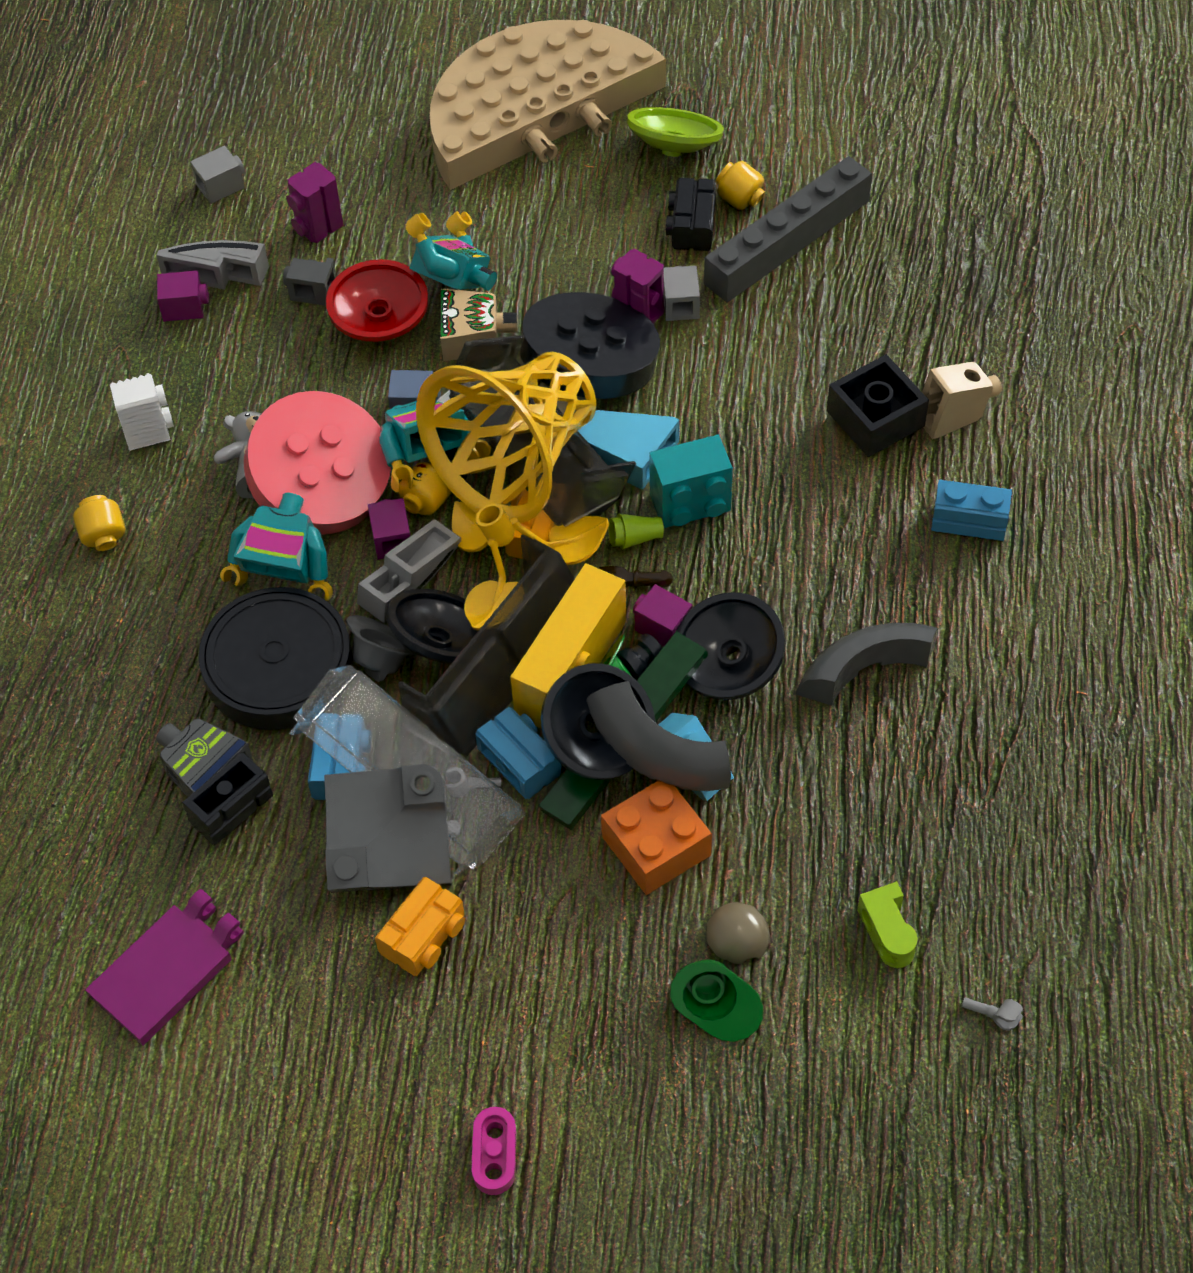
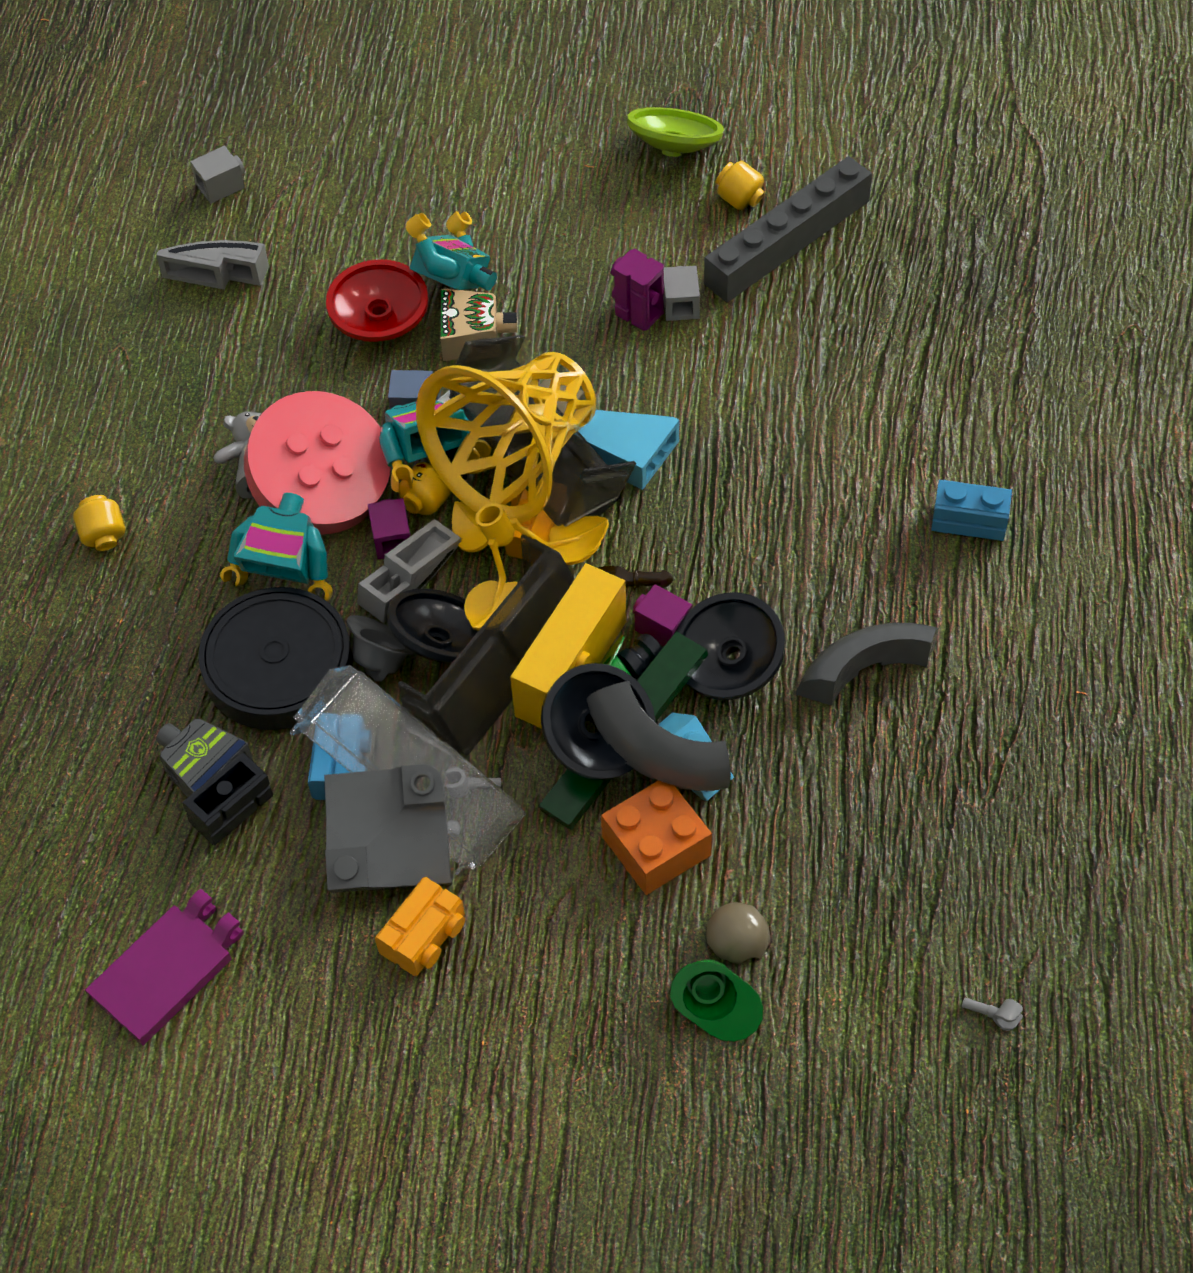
(140, 411): white brick -> none
(181, 295): magenta brick -> none
(309, 280): dark grey brick -> none
(314, 202): magenta brick -> none
(494, 1152): dark pink plate -> none
(518, 752): dark azure brick -> none
(532, 88): tan brick -> none
(600, 334): black brick -> none
(633, 530): lime cone -> none
(690, 481): teal brick -> none
(693, 214): black brick -> none
(877, 405): black brick -> none
(885, 925): lime leg -> none
(957, 397): tan torso -> none

